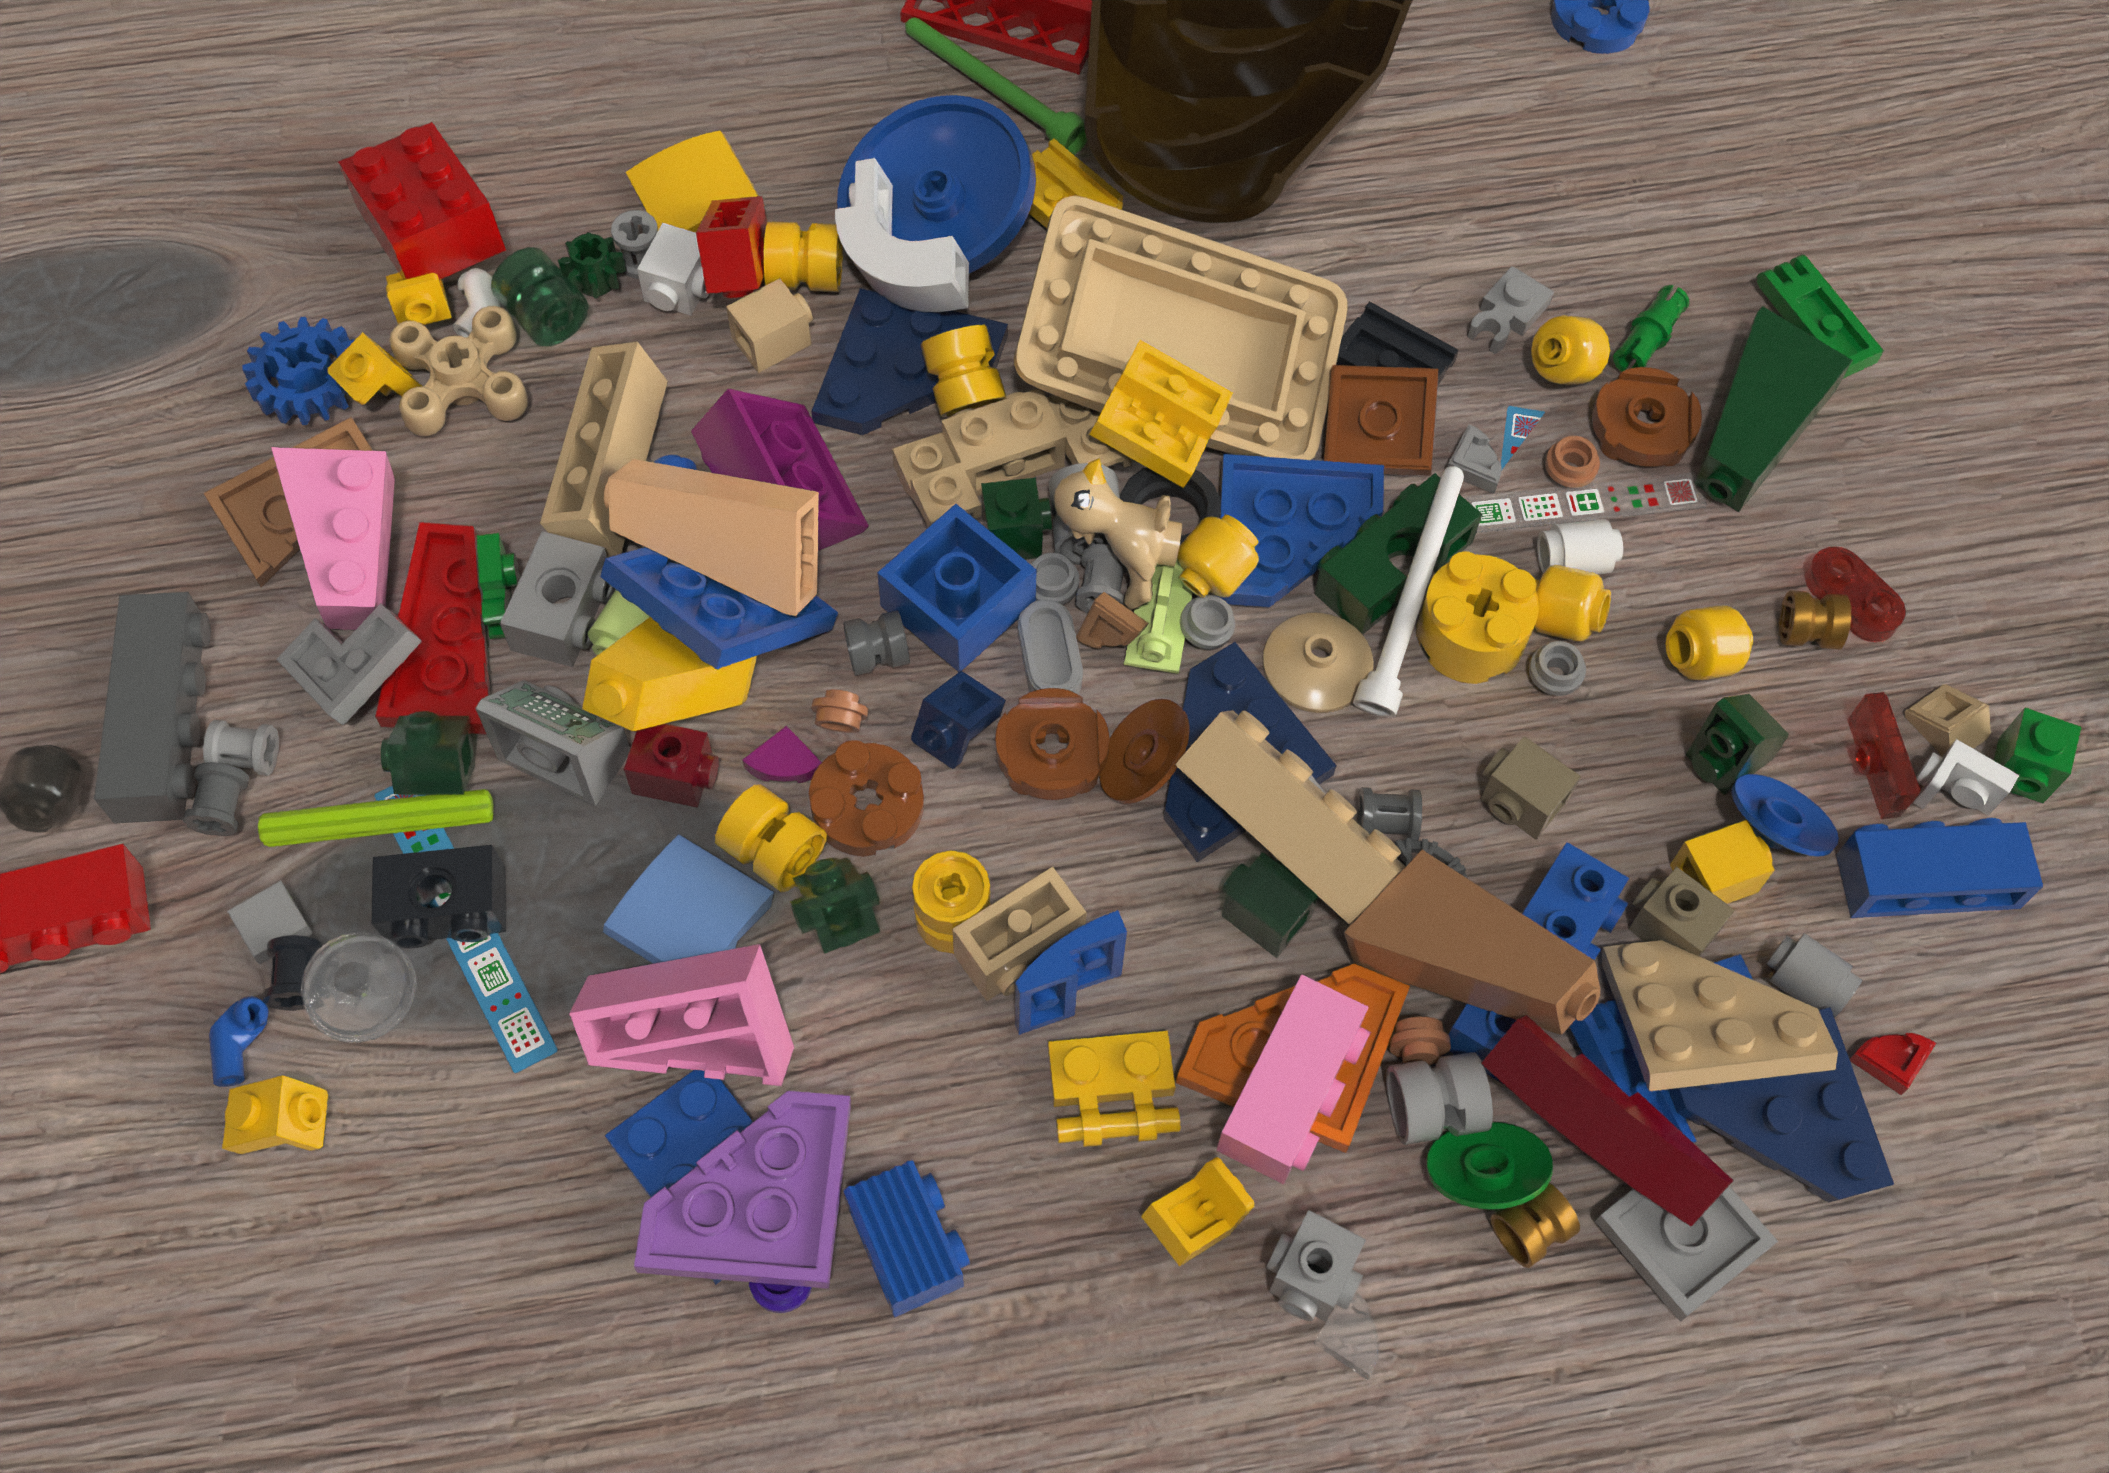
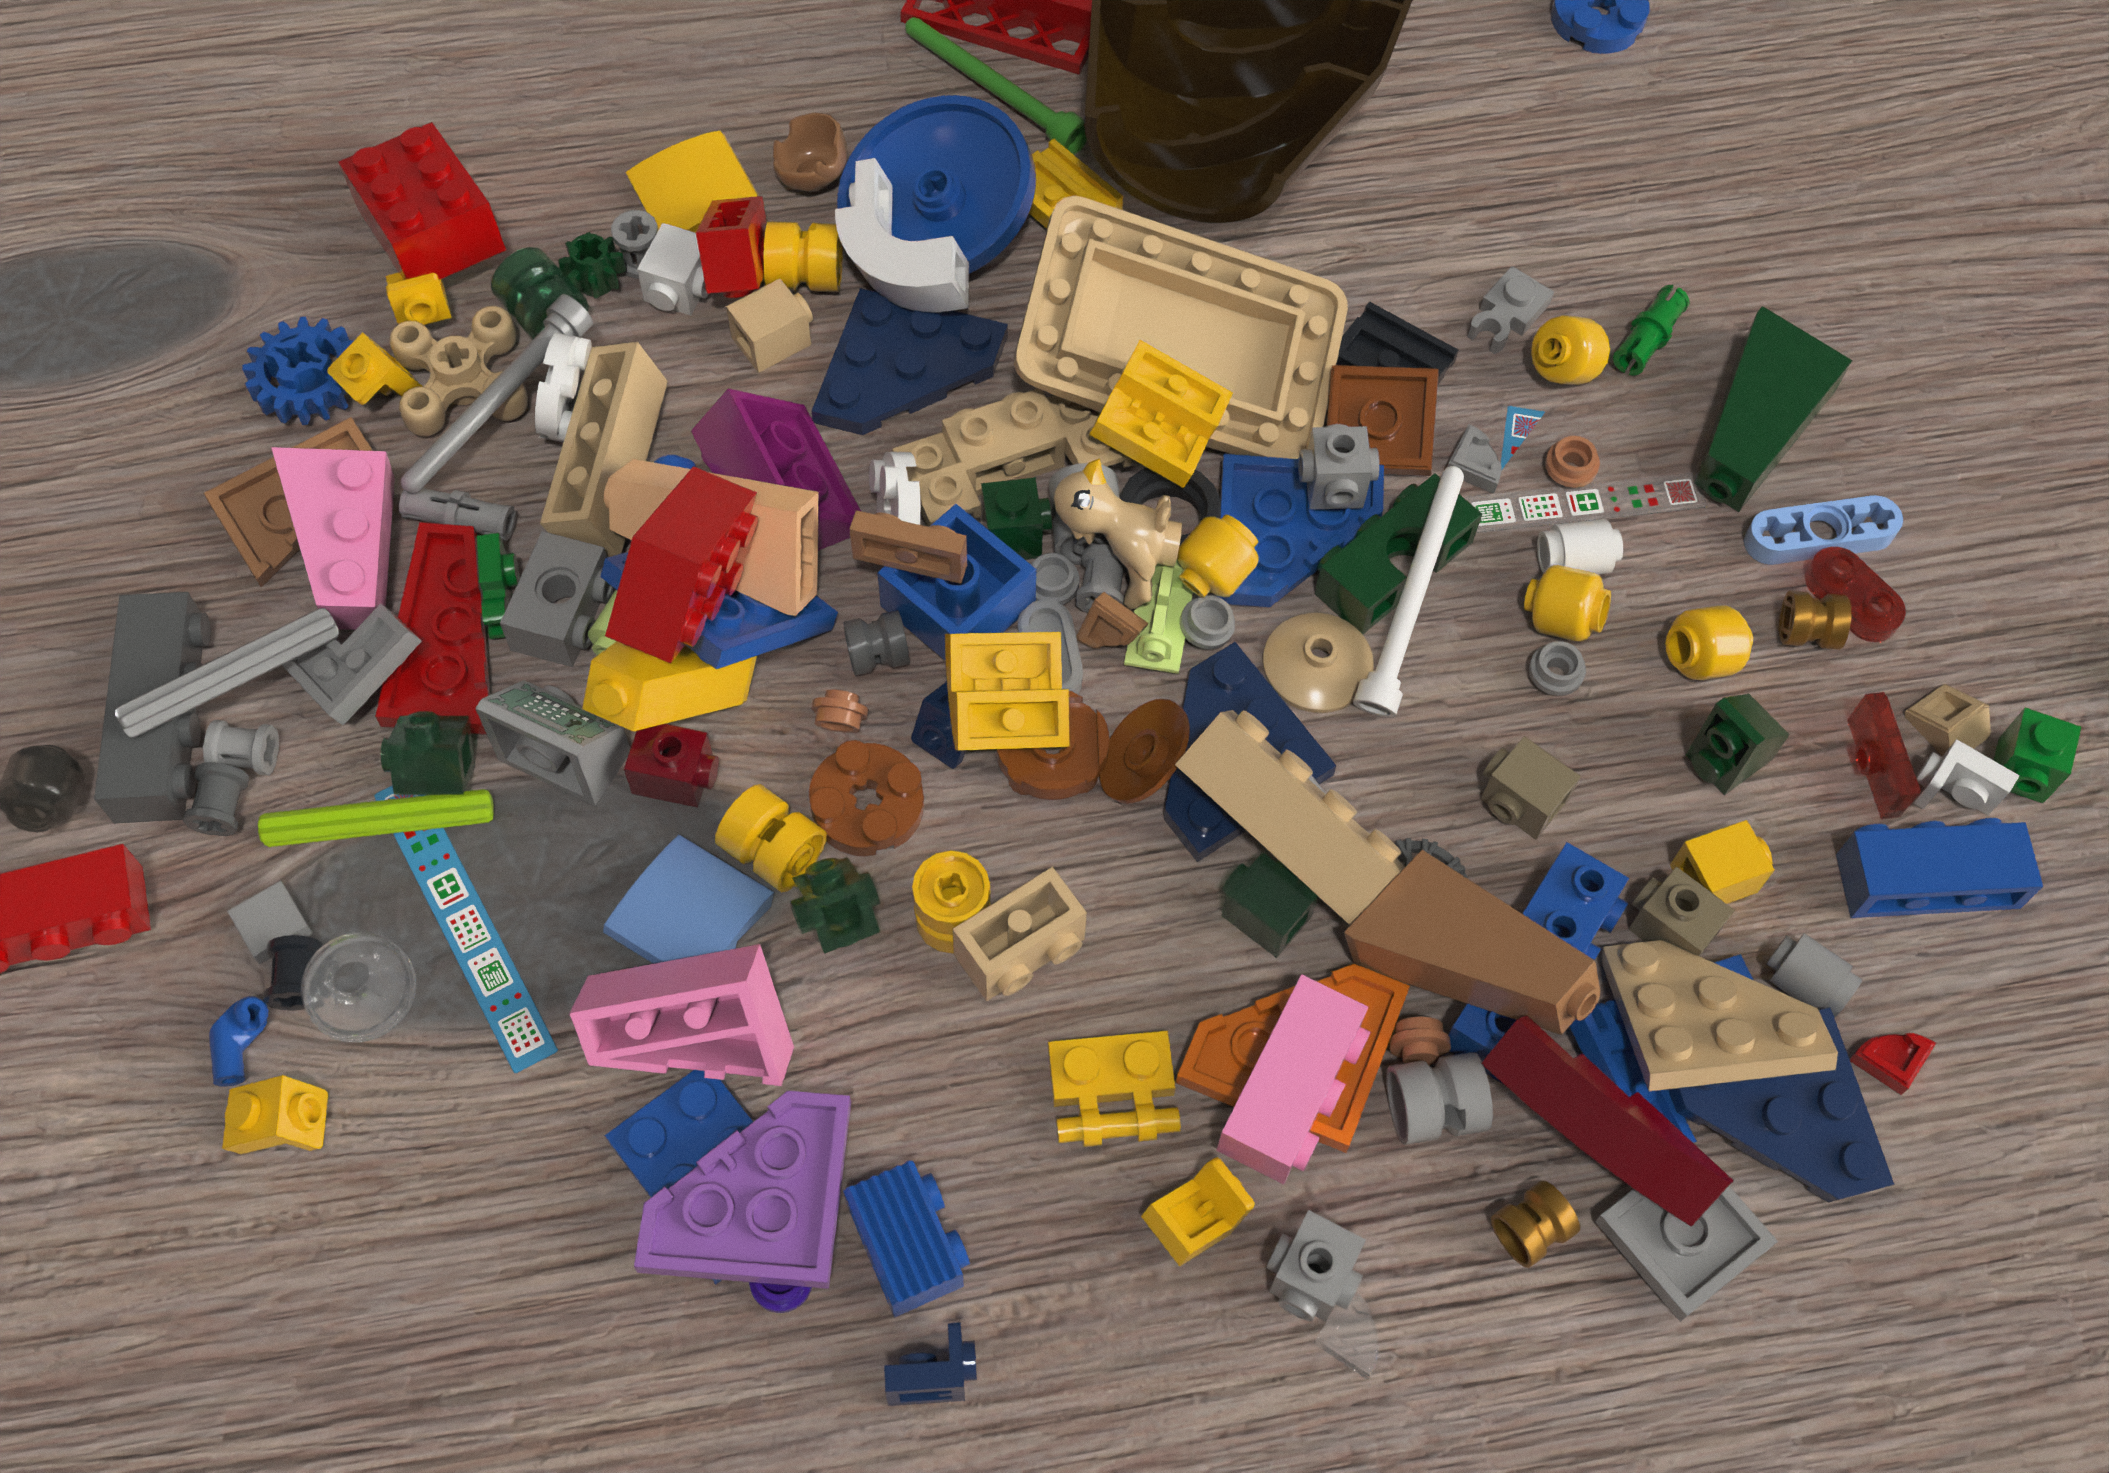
(226, 672): none -> light grey axle
(409, 882): black brick -> none
(458, 509): none -> light grey pin
(478, 293): white arm -> none
(558, 393): none -> white plate
(564, 317): none -> light grey piece
(682, 565): none -> red brick
(782, 759): magenta tile -> none
(811, 153): none -> medium nougat hair
(893, 489): none -> white plate
(909, 546): none -> medium nougat plate
(924, 1380): none -> dark blue bracket
(963, 369): yellow wheel -> none
(1006, 690): none -> yellow slope
(1076, 961): blue slope -> none
(1338, 467): none -> light grey brick
(1390, 812): dark grey bush -> none
(1477, 617): yellow brick -> none
(1490, 1167): green dish -> none
(1641, 443): dark orange plate -> none
(1784, 816): blue dish -> none
(1816, 308): green hinge -> none
(1840, 514): none -> light blue beam

